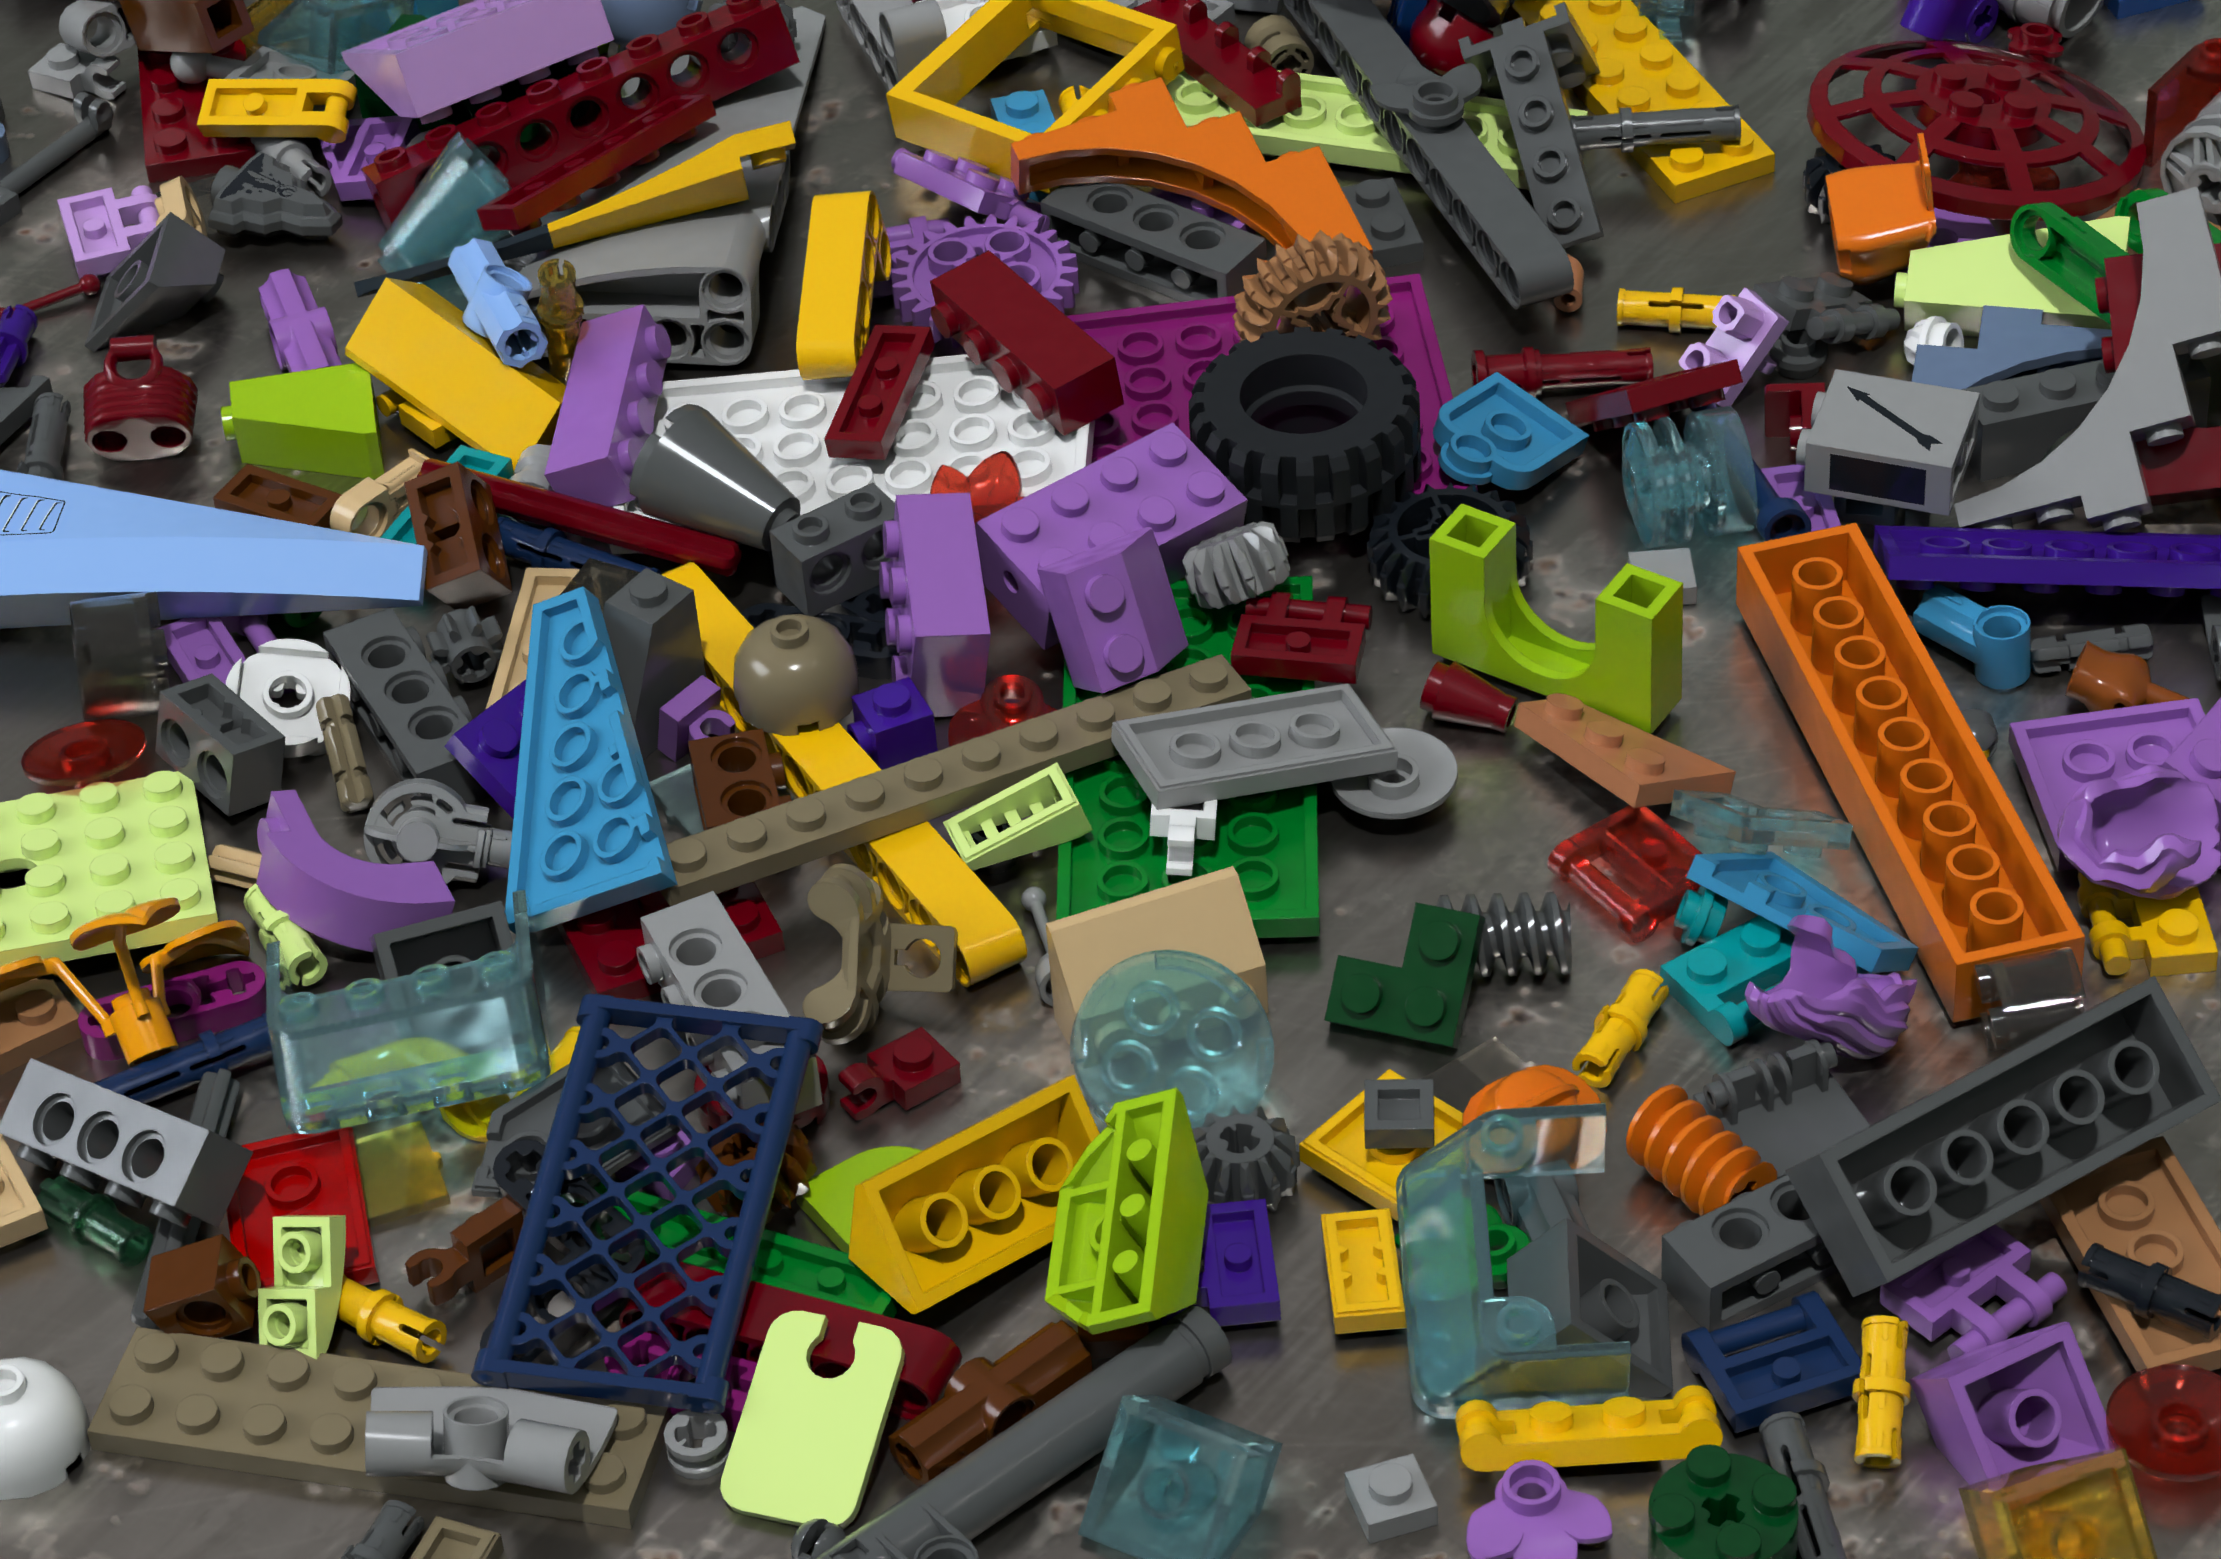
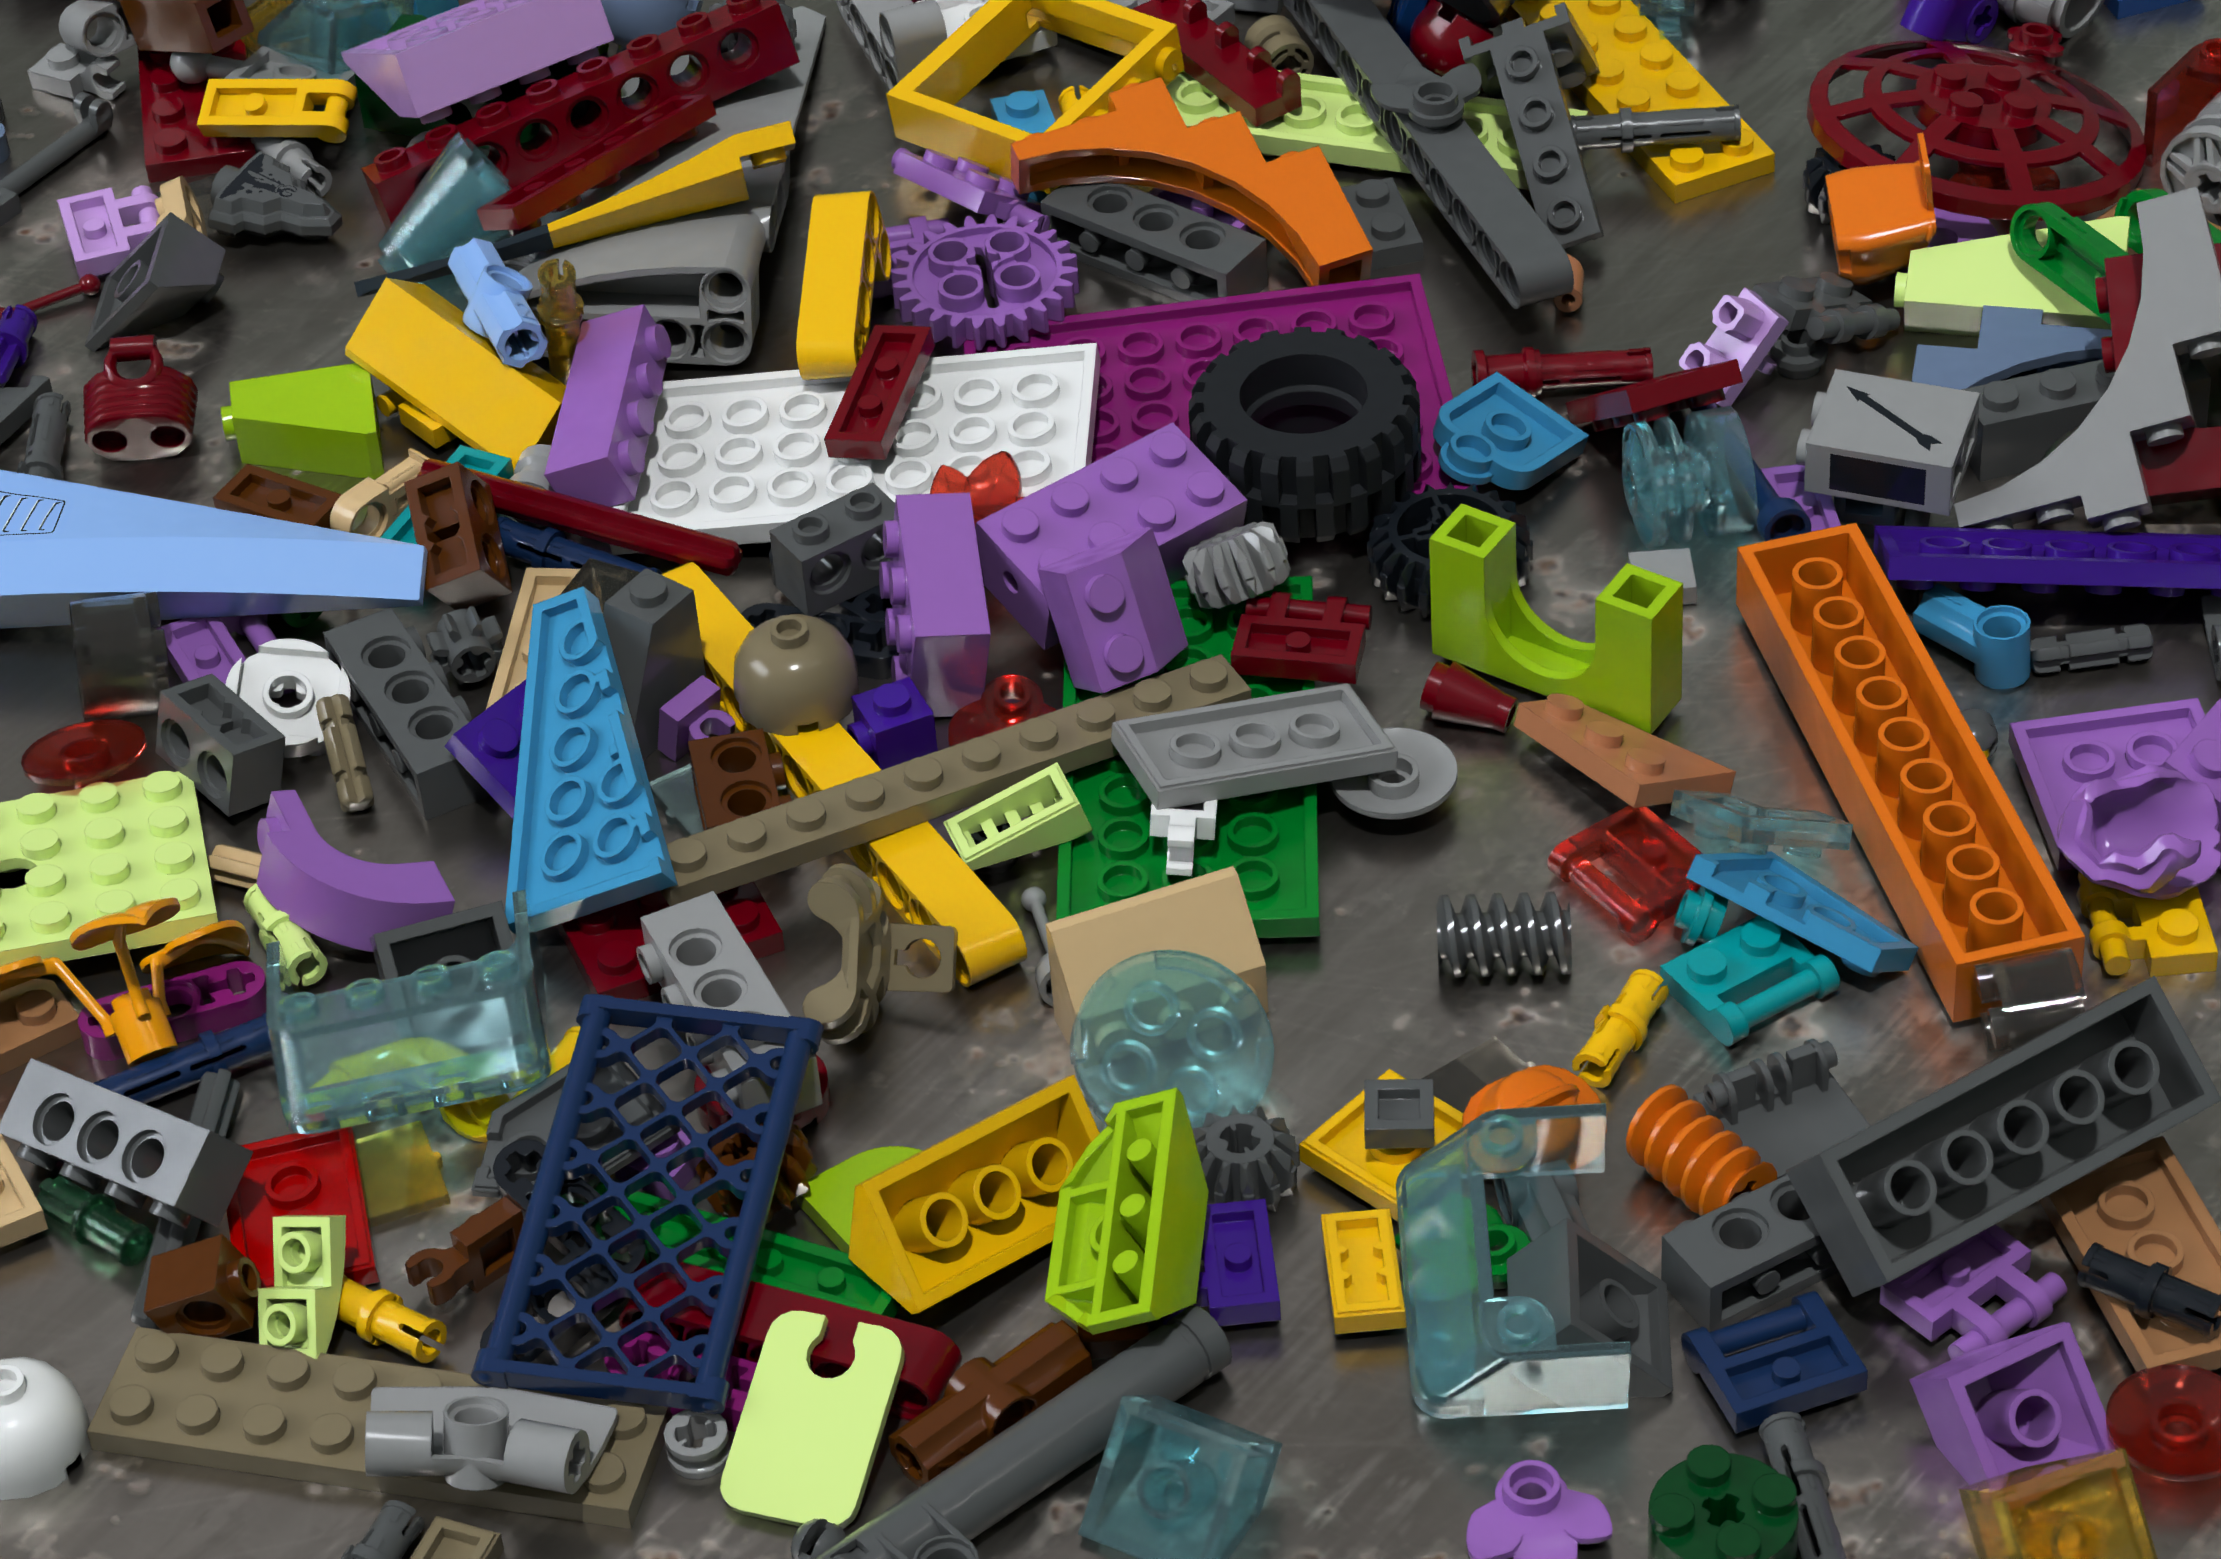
(296, 325): medium lavender piece -> none
(363, 143): medium lavender wing -> none
(432, 832): light grey pin -> none
(709, 481): dark grey cone -> none
(901, 1071): dark red plate -> none
(1026, 343): dark red brick -> none
(1308, 290): medium nougat gear -> none
(1391, 1498): light grey plate -> none
(1426, 995): dark green plate -> none
(1592, 1434): yellow plate -> none
(1666, 309): yellow pin -> none
(1789, 409): dark red bracket -> none
(1829, 1000): medium lavender hair -> none
(1881, 1392): yellow pin -> none
(1932, 332): white plate -> none
(2114, 681): dark orange piece -> none

